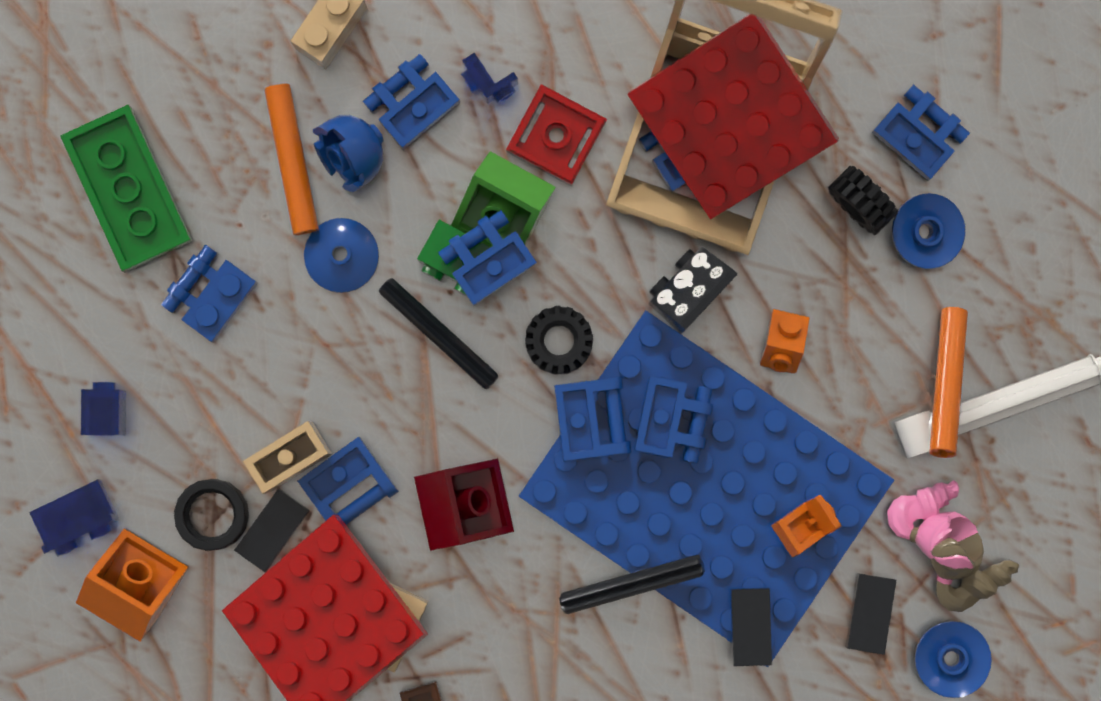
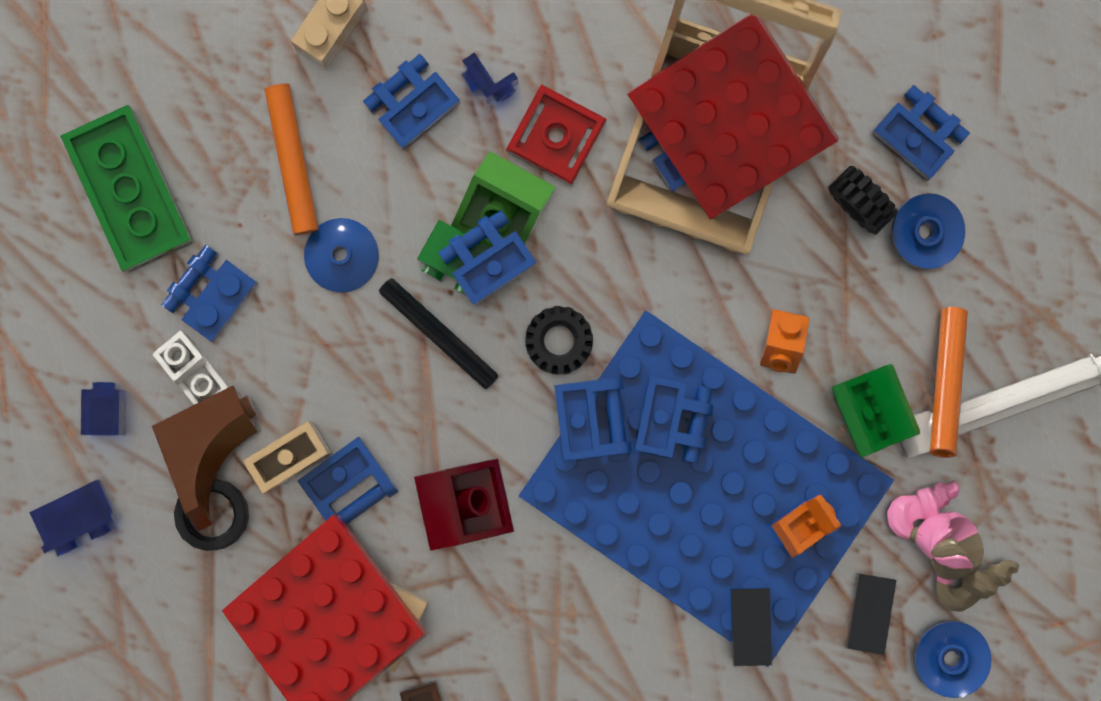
(131, 584): orange slope -> none
(189, 368): none -> white slope
(199, 442): none -> reddish brown arch
(271, 530): black tile -> none
(351, 149): blue cylinder -> none
(632, 584): black axle -> none
(691, 289): black slope -> none
(876, 410): none -> green bracket

